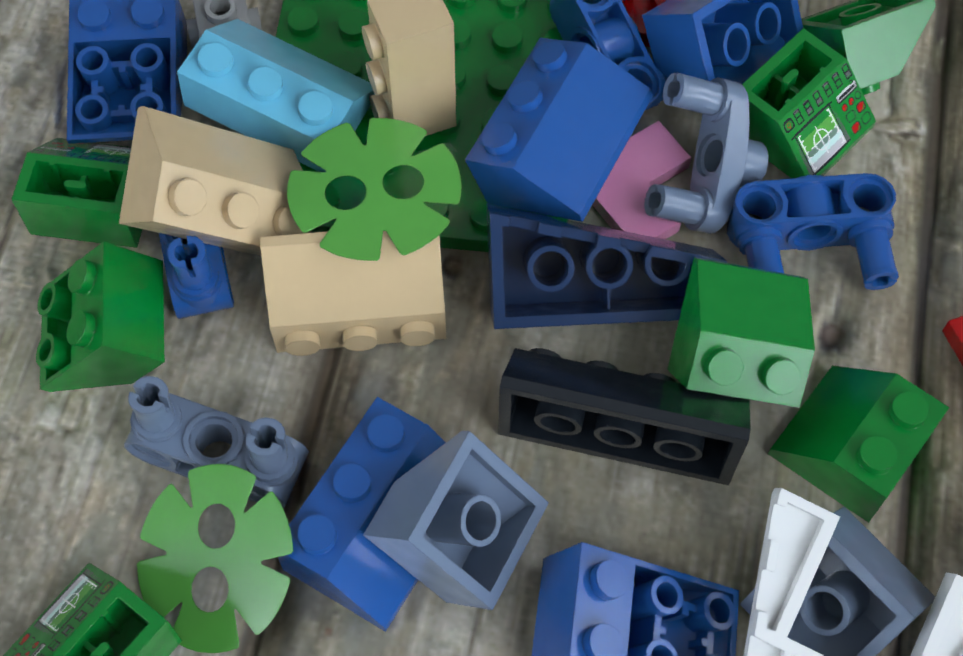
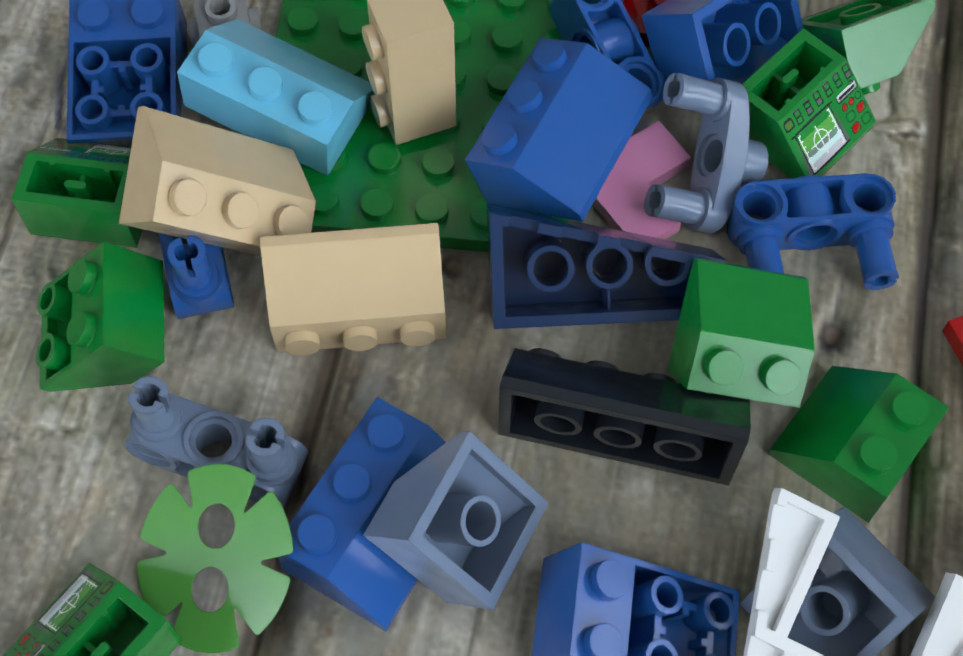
(360, 230): bright green piece -> none

